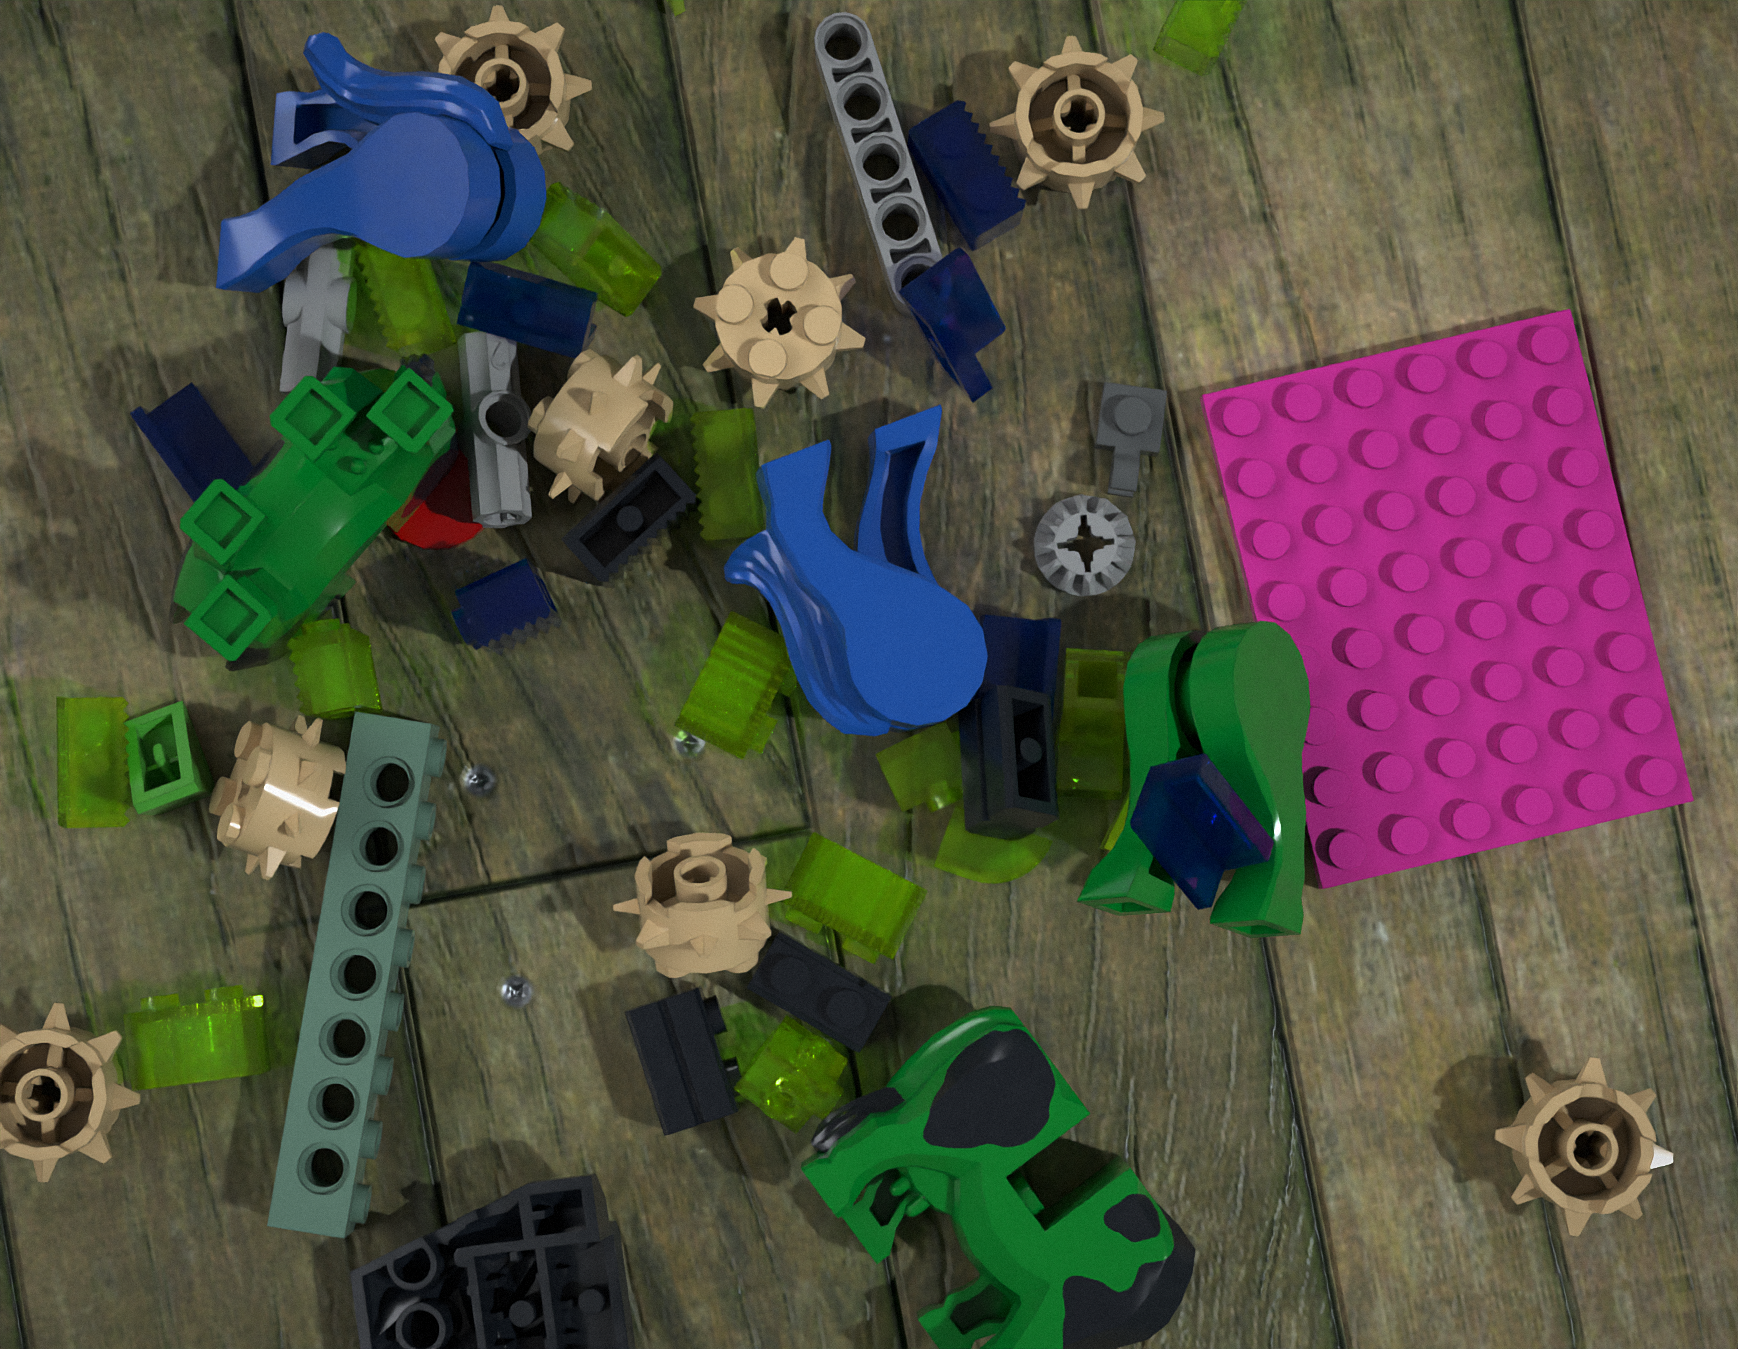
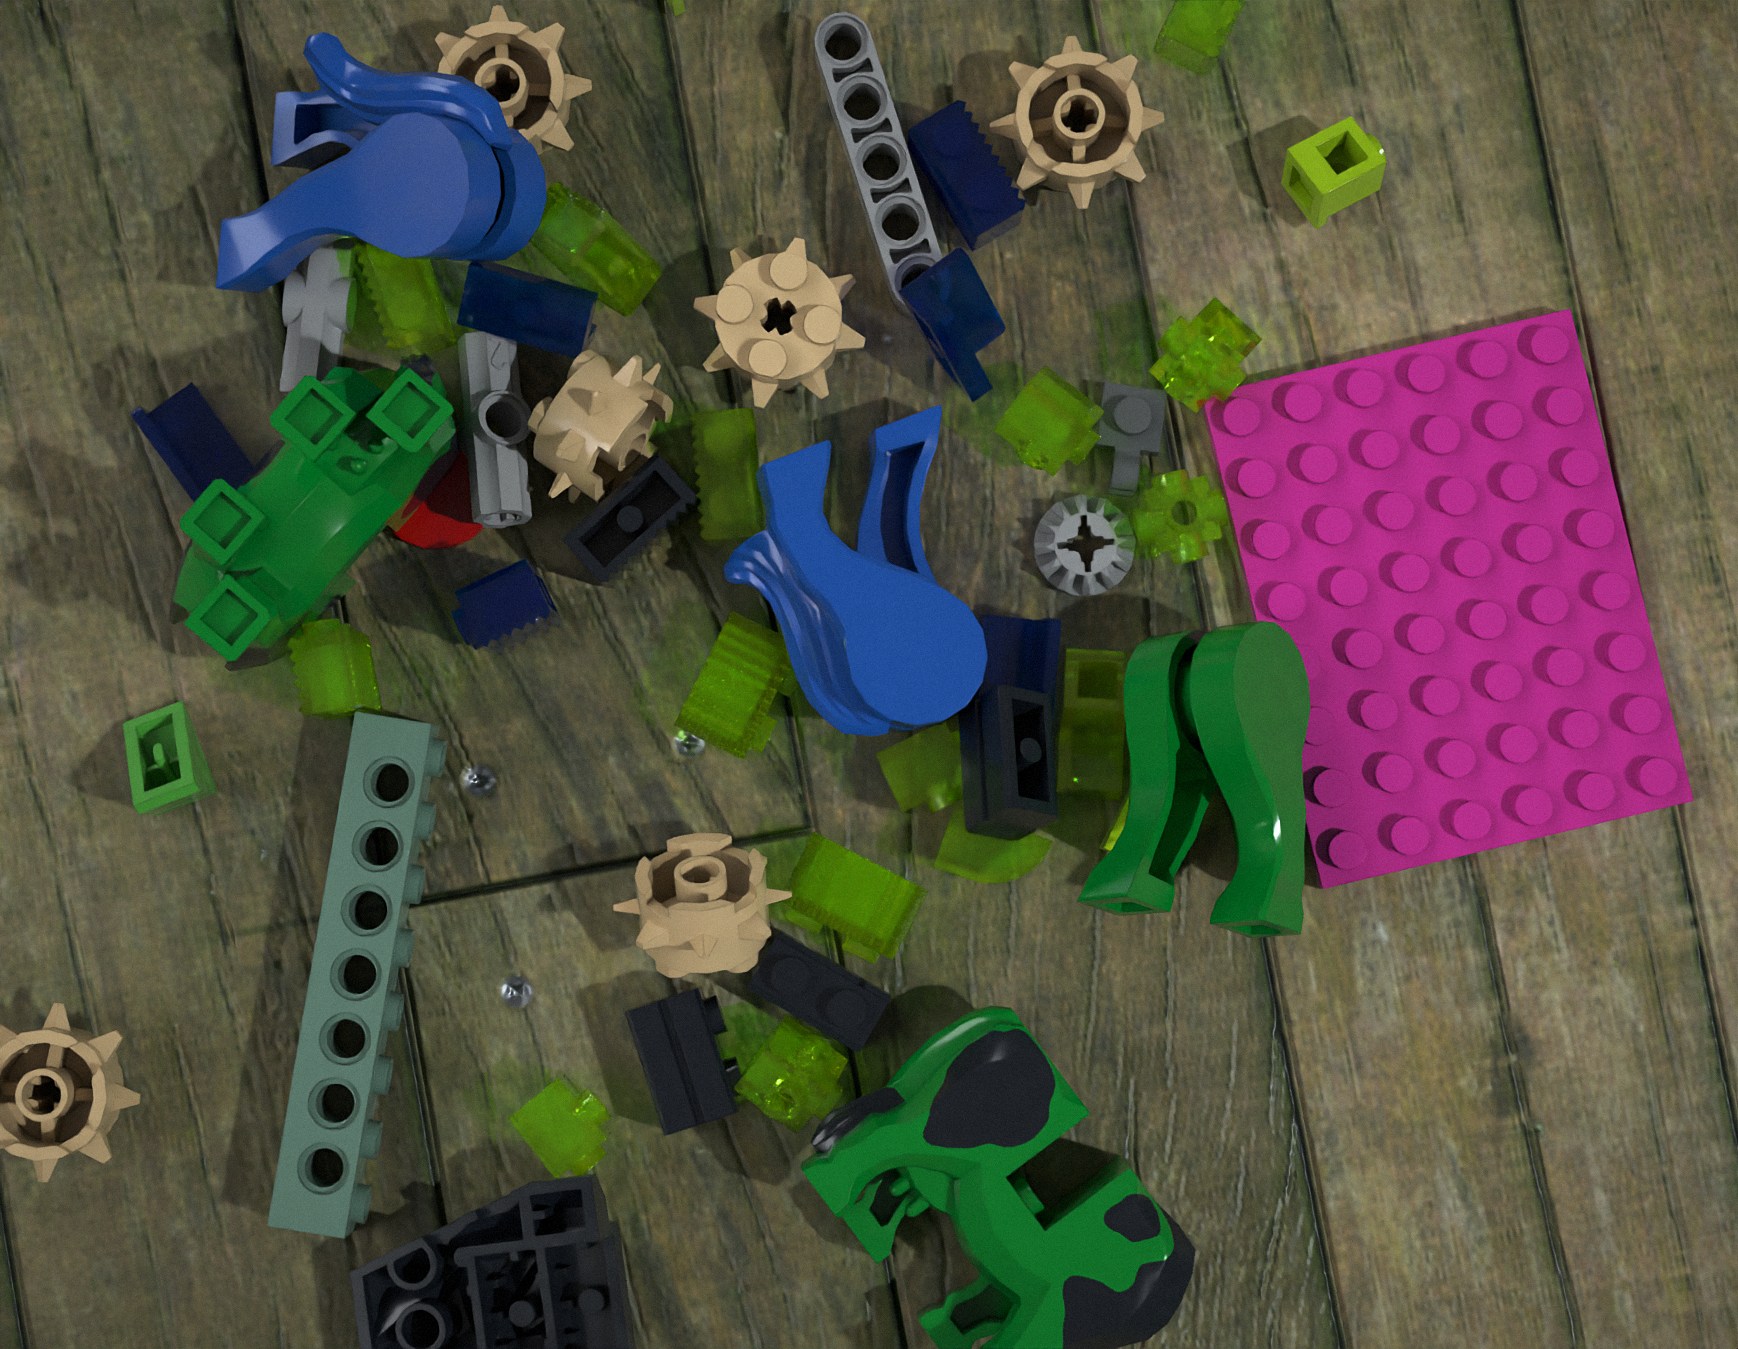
(91, 761): clear neon green brick -> none
(197, 1040): clear neon green brick -> none
(278, 794): tan brick -> none
(564, 1127): none -> clear neon green brick
(1050, 423): none -> clear neon green brick
(1163, 534): none -> clear neon green brick
(1197, 826): clear blue panel -> none
(1204, 355): none -> clear neon green brick
(1333, 170): none -> lime brick
(1619, 1146): tan brick -> none

